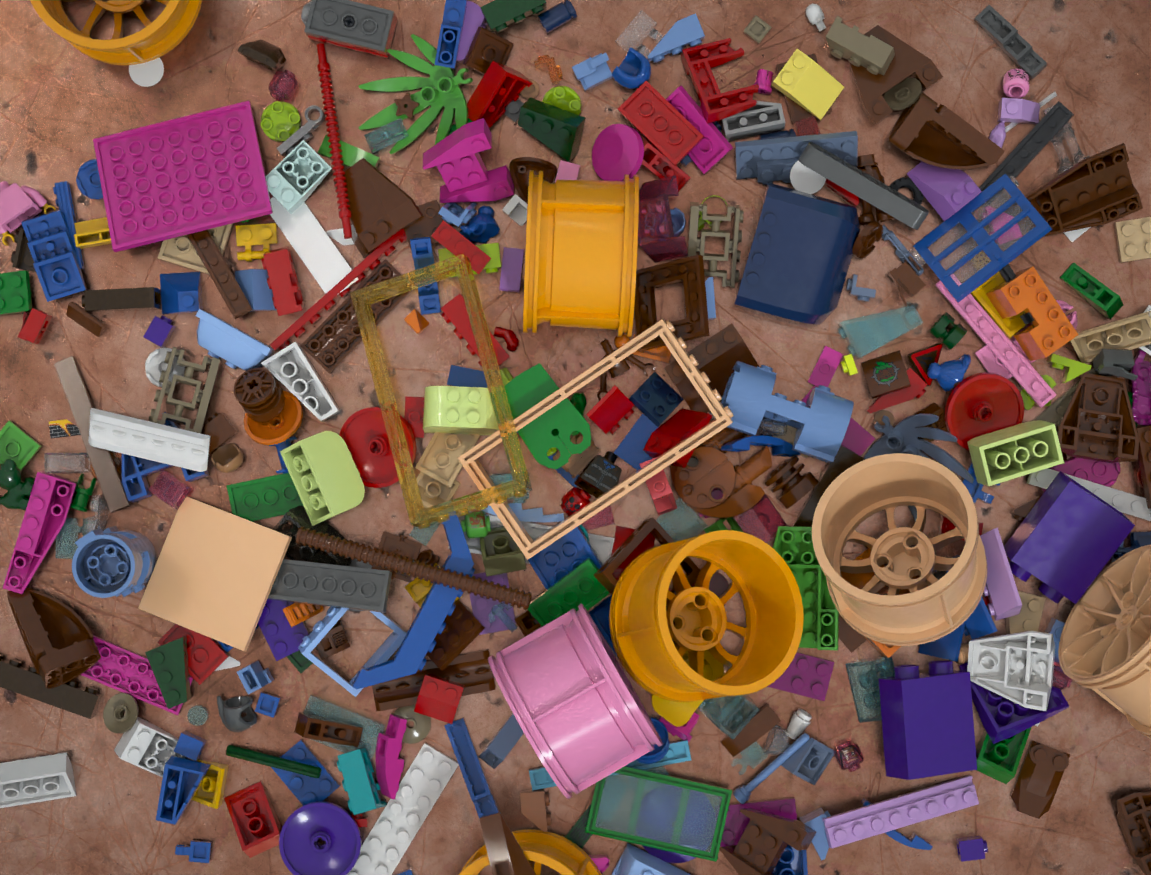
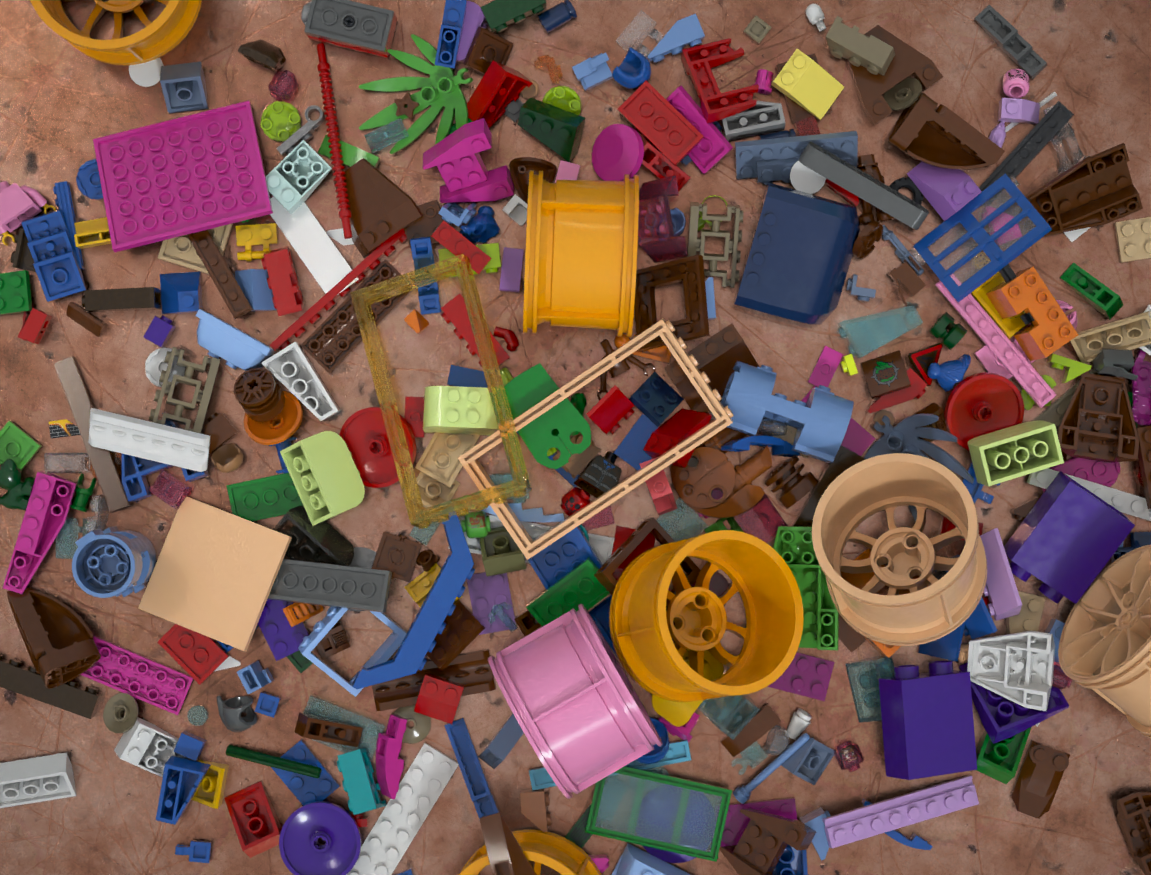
(171, 672): dark green wedge -> none
(184, 87): none -> sand blue slope
(413, 567): reddish brown piece -> none
(971, 848): dark purple brick -> none

